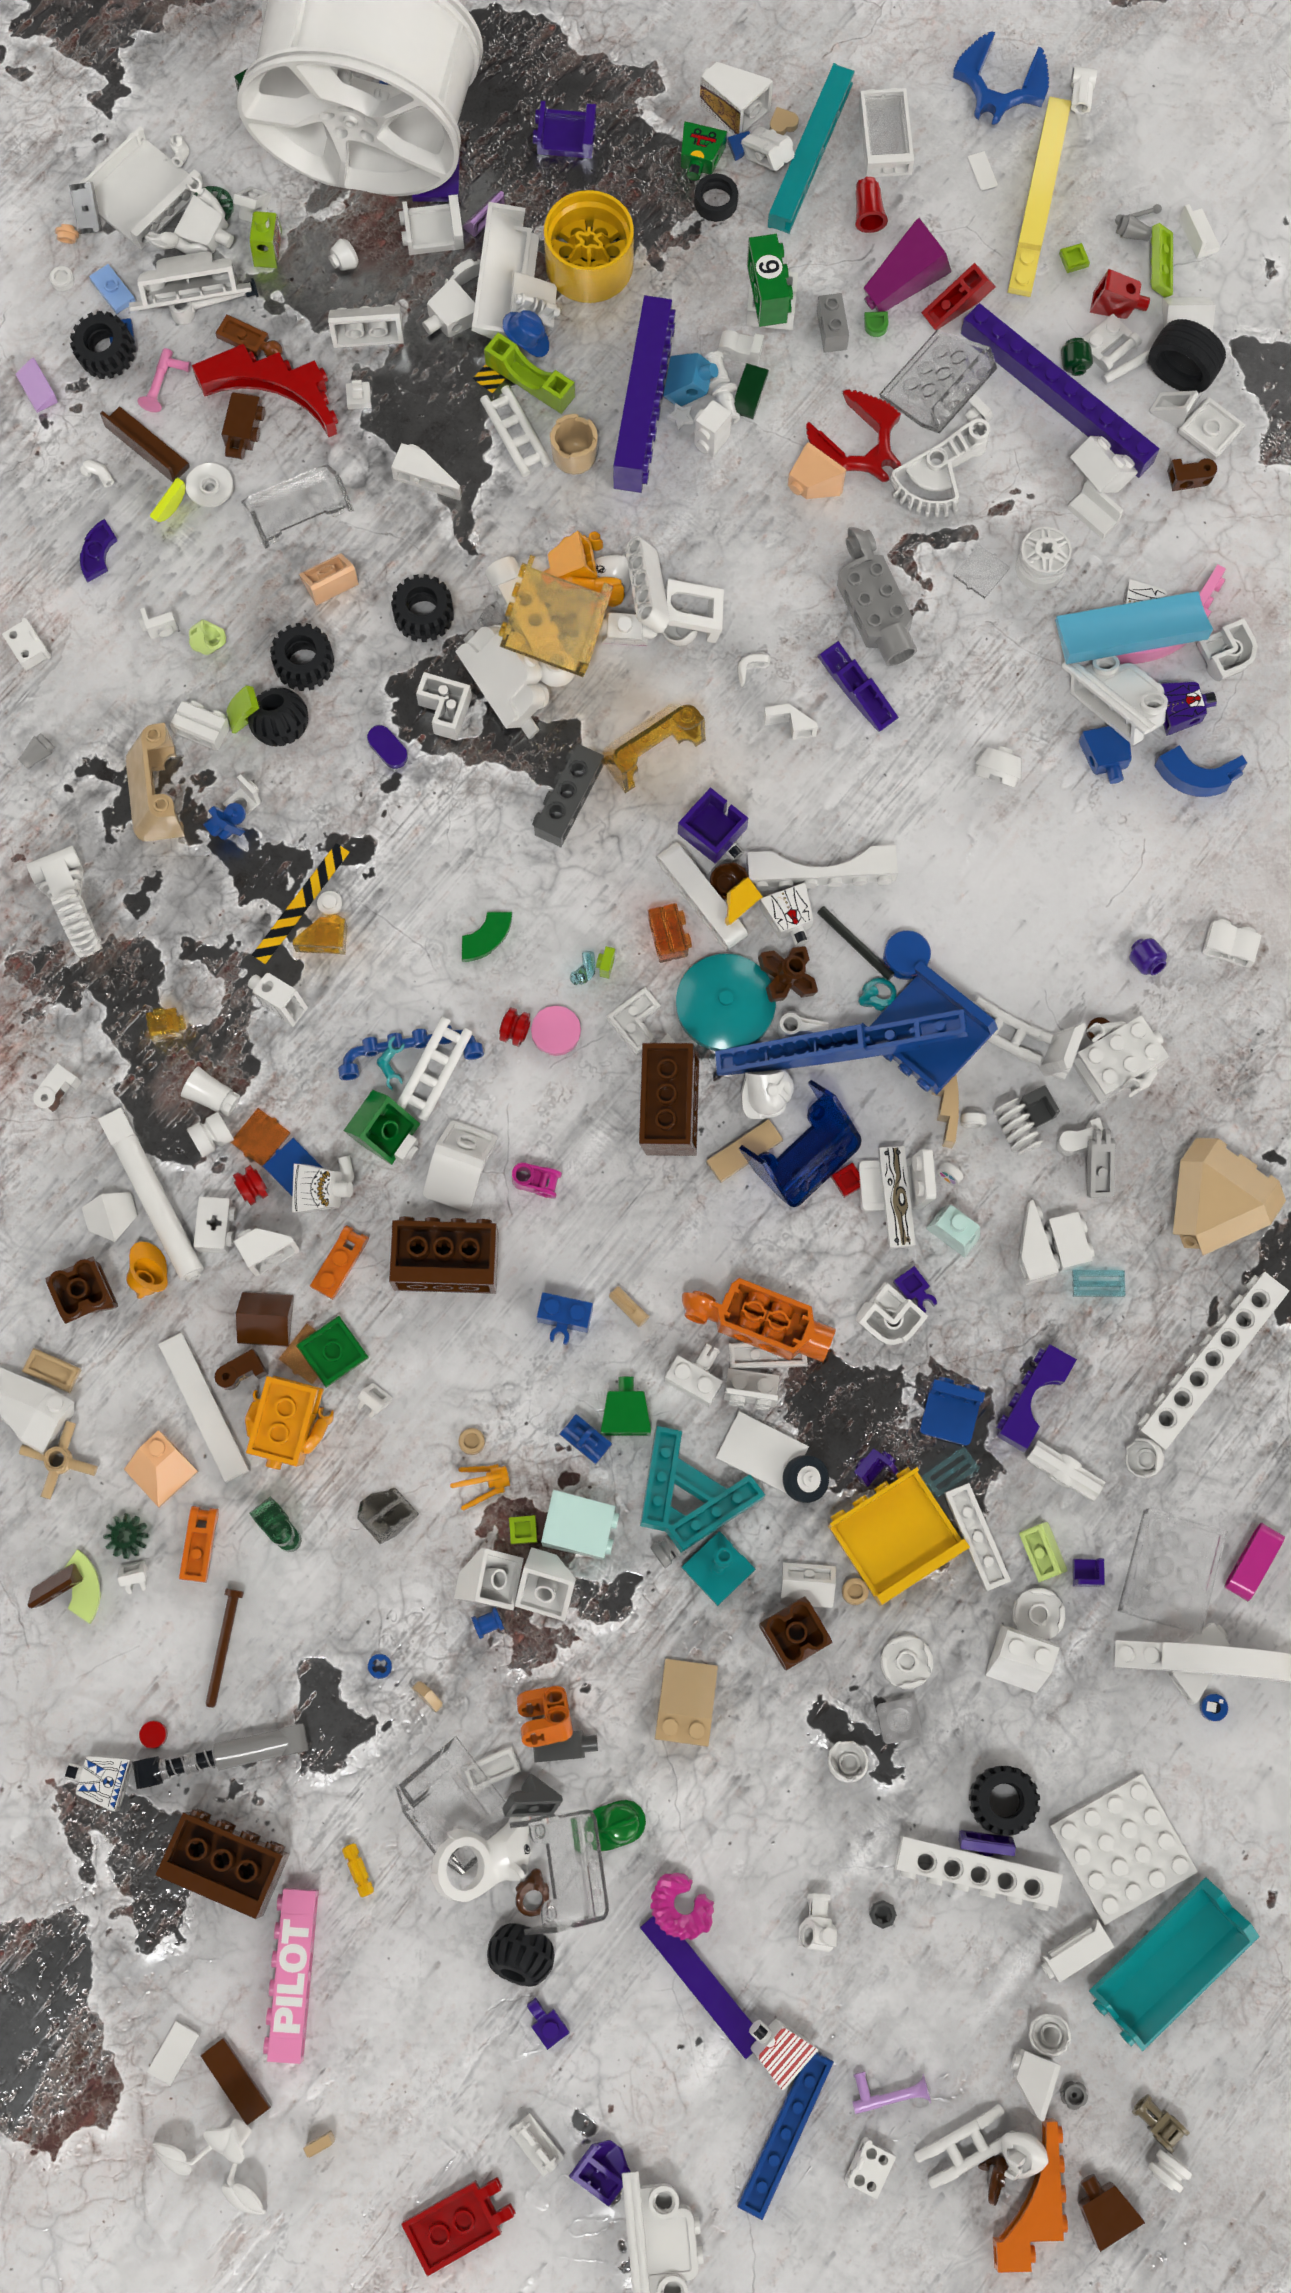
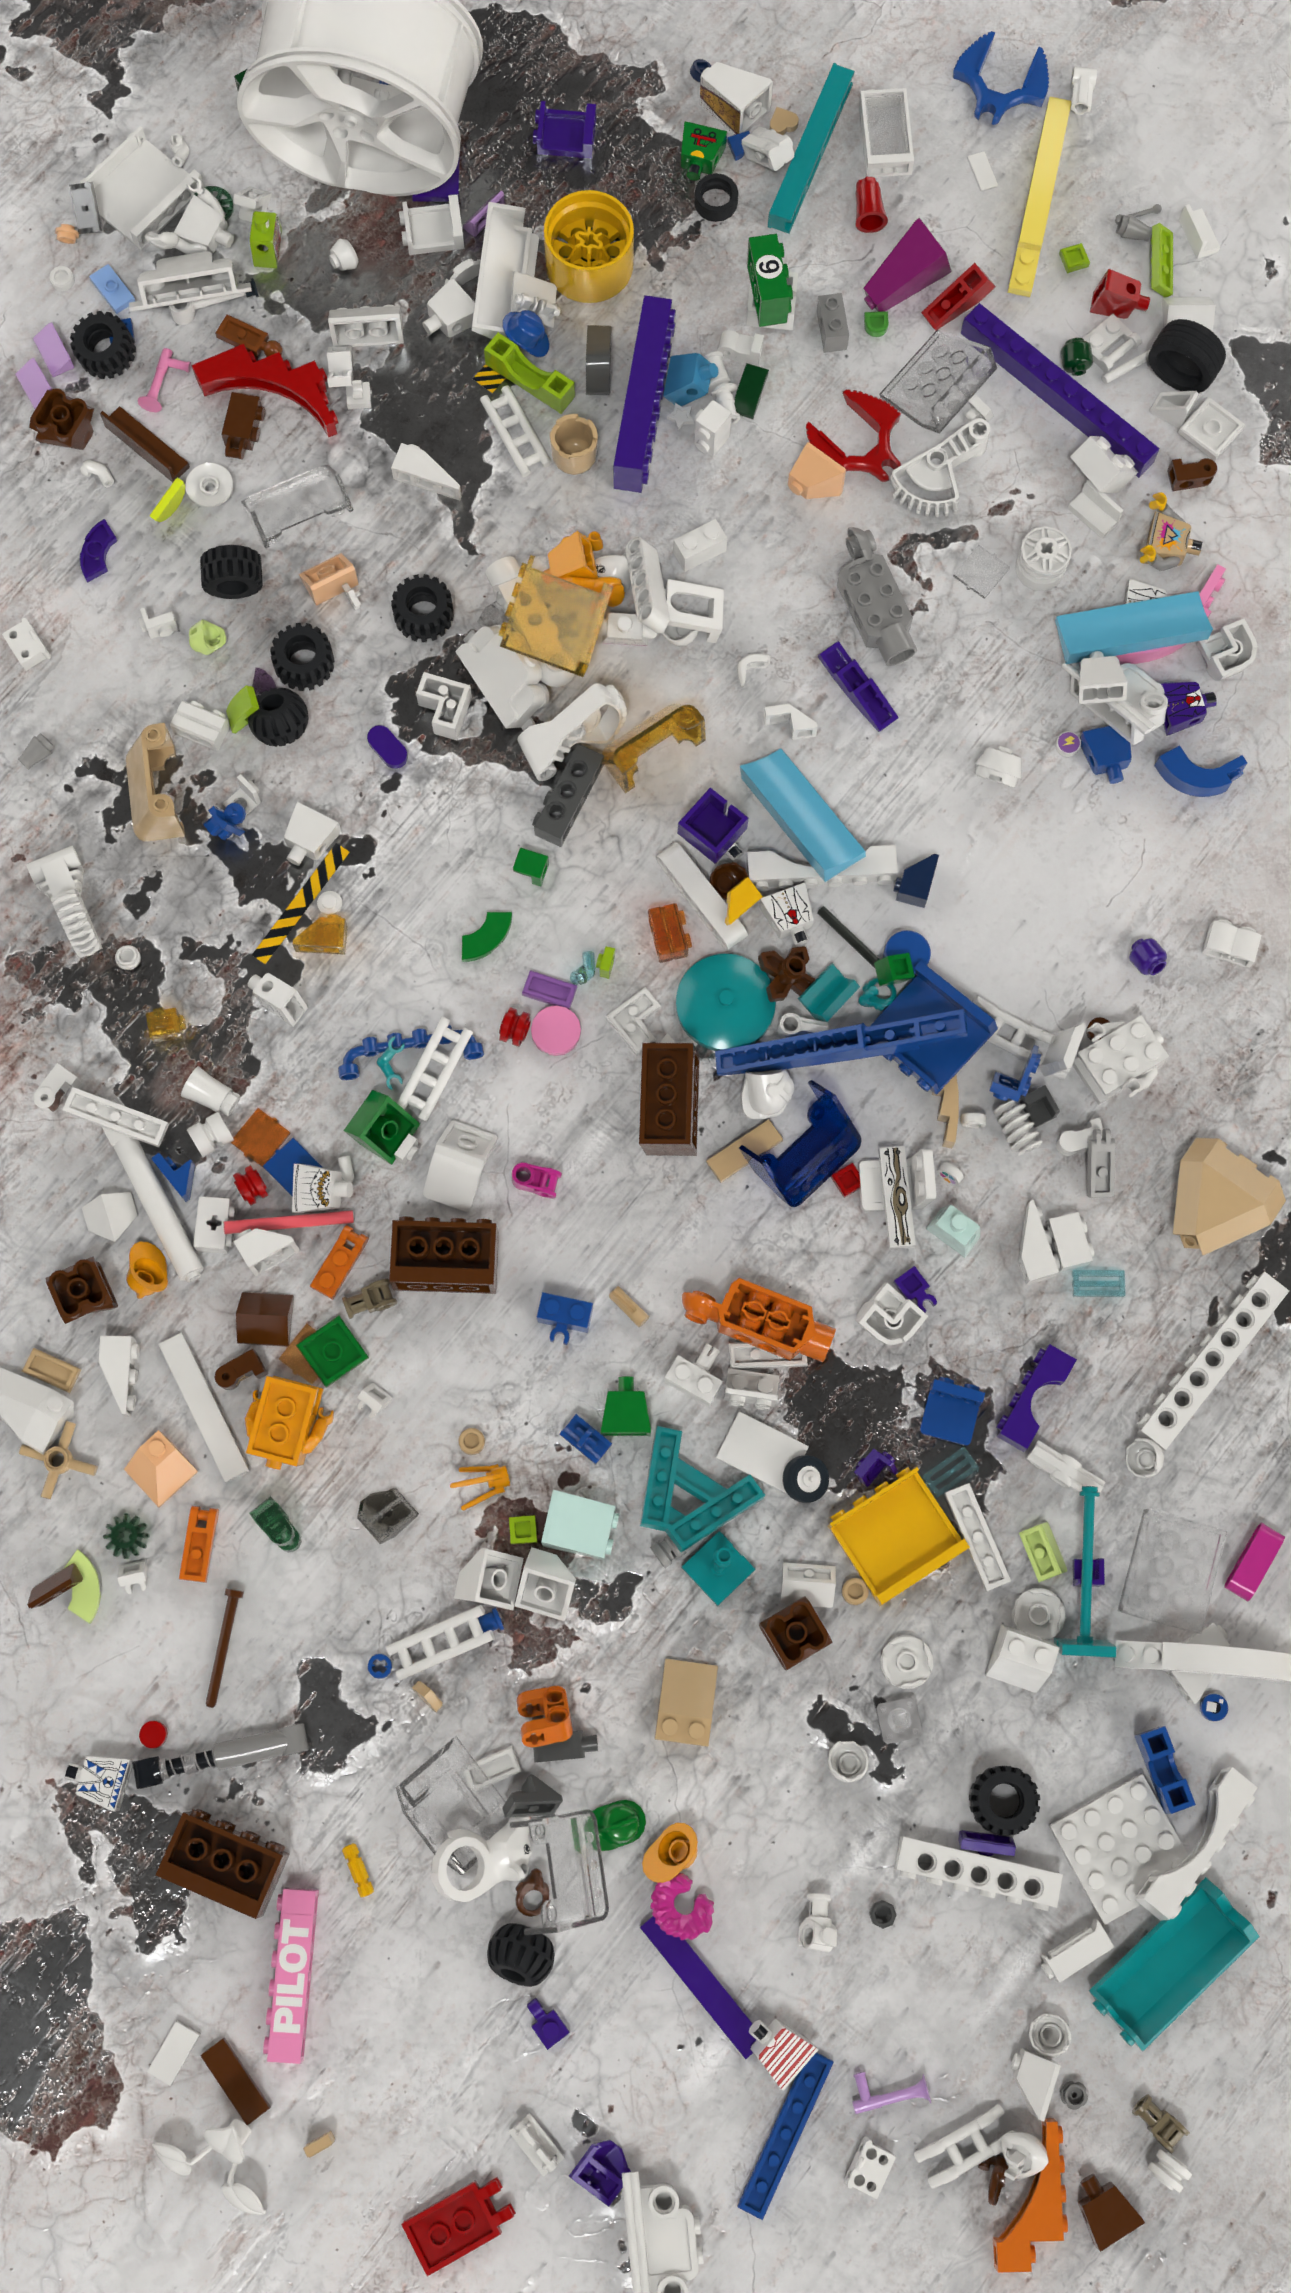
(53, 350): none -> lavender slope
(62, 420): none -> reddish brown piece
(115, 1117): none -> white plate
(117, 1362): none -> white slope
(127, 957): none -> white plate
(181, 1178): none -> blue slope
(231, 571): none -> black tyre
(262, 681): none -> clear purple tile
(289, 1222): none -> coral piece
(309, 834): none -> white torso
(340, 366): none -> white slope
(352, 596): none -> white piece
(370, 1299): none -> dark tan connector
(424, 1637): none -> white bar
(531, 865): none -> green panel
(549, 990): none -> medium lavender tile
(575, 724): none -> white arm
(598, 360): none -> dark grey beam
(670, 1853): none -> light orange piece
(698, 67): none -> dark blue tile
(700, 545): none -> white brick
(802, 814): none -> medium azure arch
(828, 993): none -> teal panel
(894, 969): none -> green panel
(916, 882): none -> dark blue slope
(1008, 1087): none -> blue bracket
(1068, 744): none -> tile
(1084, 1644): none -> teal tile
(1101, 679): none -> white torso
(1159, 1760): none -> blue arch
(1167, 537): none -> torso
(1227, 1799): none -> white arch

